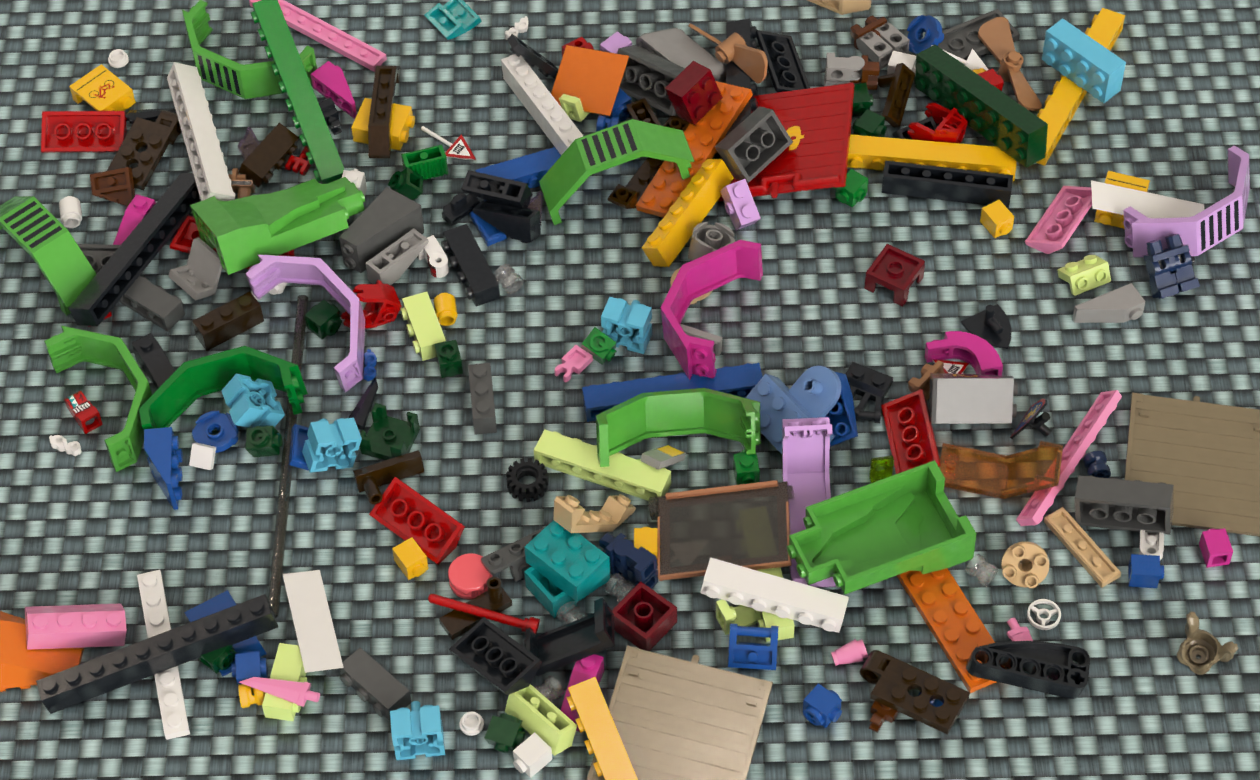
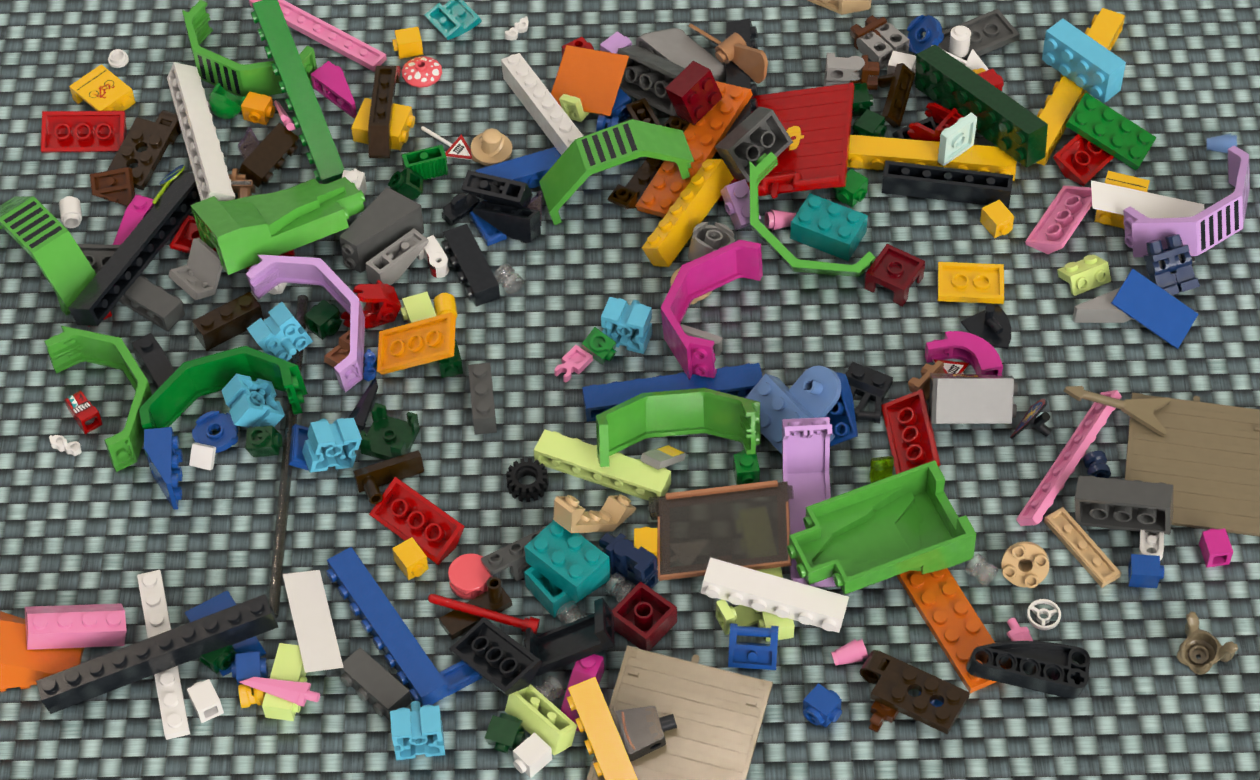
(147, 114): black bar -> none
(165, 182): none -> lime piece
(205, 700): none -> white brick
(224, 104): none -> green helmet
(257, 108): none -> light orange brick
(280, 333): none -> medium azure brick
(287, 121): none -> bright pink bar
(299, 163): red hinge -> none
(331, 115): black piece -> none
(340, 352): none -> nougat slope
(387, 628): none -> blue brick
(408, 42): none -> yellow brick
(416, 343): none -> light orange plate
(421, 71): none -> coral dish
(459, 676): none -> blue tile
(471, 723): white plate -> none
(491, 147): none -> tan plate
(532, 57): black plate -> none
(643, 730): none -> torso
(765, 165): none -> bright green panel
(778, 219): none -> bright pink cone
(783, 61): black slope -> none
(828, 227): none -> teal brick
(957, 139): none -> light aqua plate
(959, 41): none -> white brick
(971, 282): none -> yellow plate
(998, 40): medium nougat piece -> none
(1001, 474): clear orange windscreen -> none
(1081, 160): none -> red slope
(1110, 131): none -> green plate
(1138, 409): none -> dark tan piece
(1154, 308): none -> blue piece
(1221, 143): none -> medium blue cone

